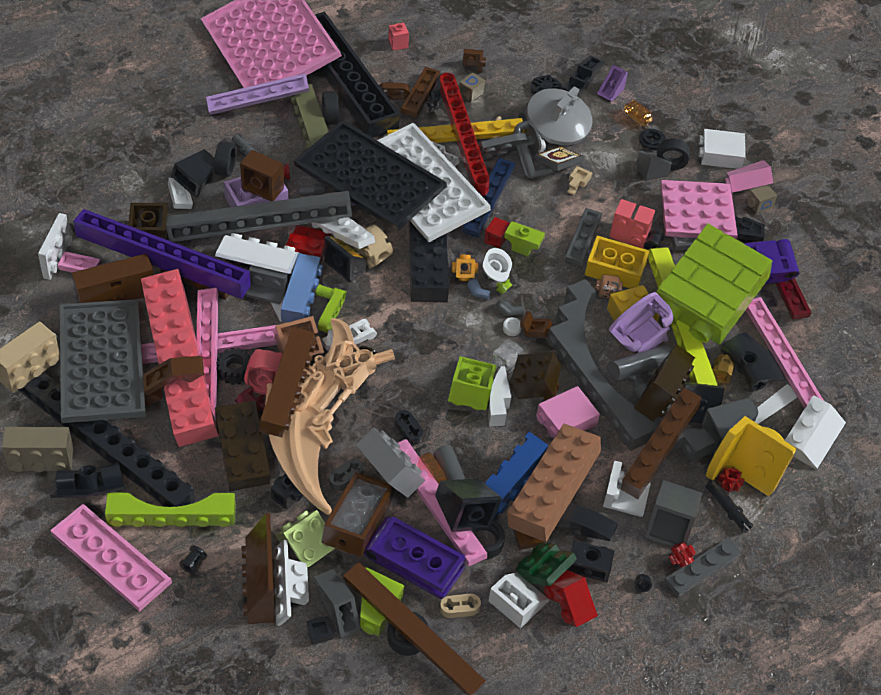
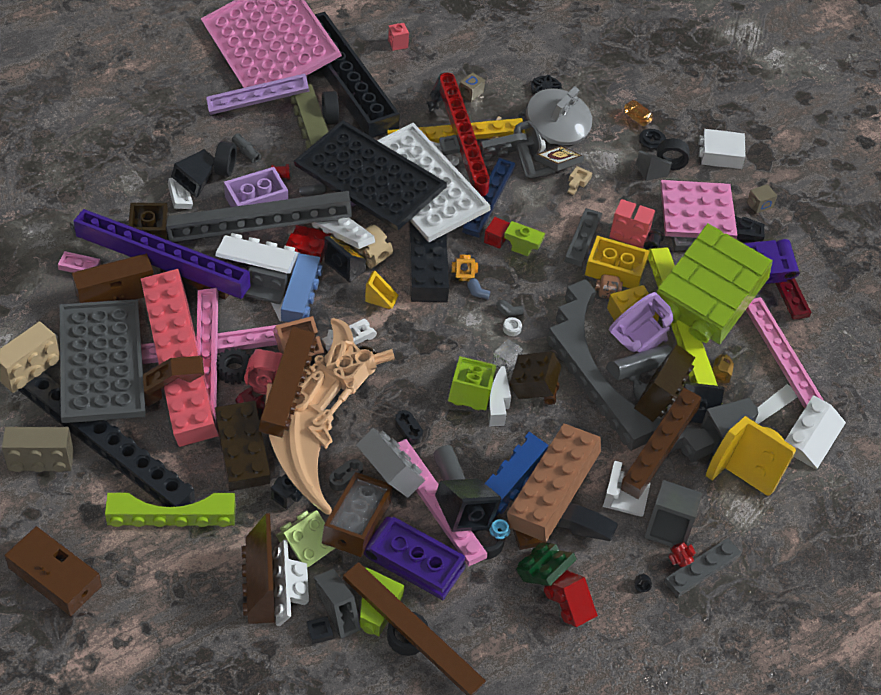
(53, 571): none -> reddish brown brick
(54, 246): white plate -> none
(87, 481): black panel -> none
(111, 557): bright pink plate -> none
(193, 559): black bush -> none
(262, 176): reddish brown brick -> none
(333, 307): lime beam -> none
(379, 292): none -> yellow slope
(394, 90): reddish brown beam -> none
(420, 92): reddish brown plate -> none
(433, 467): clear orange beam -> none
(449, 145): none -> dark grey plate
(460, 605): tan beam -> none
(474, 58): reddish brown bracket -> none
(497, 265): white piece -> none
(502, 525): none -> medium azure plate
(503, 286): lime plate -> none
(517, 598): white slope -> none
(535, 327): reddish brown bracket -> none
(568, 408): bright pink brick -> none
(585, 74): black slope -> none
(597, 569): black brick -> none
(613, 83): medium lavender slope -> none
(731, 479): red gear -> none
(734, 513): black pin -> none
(750, 176): bright pink slope -> none
(753, 360): black panel -> none

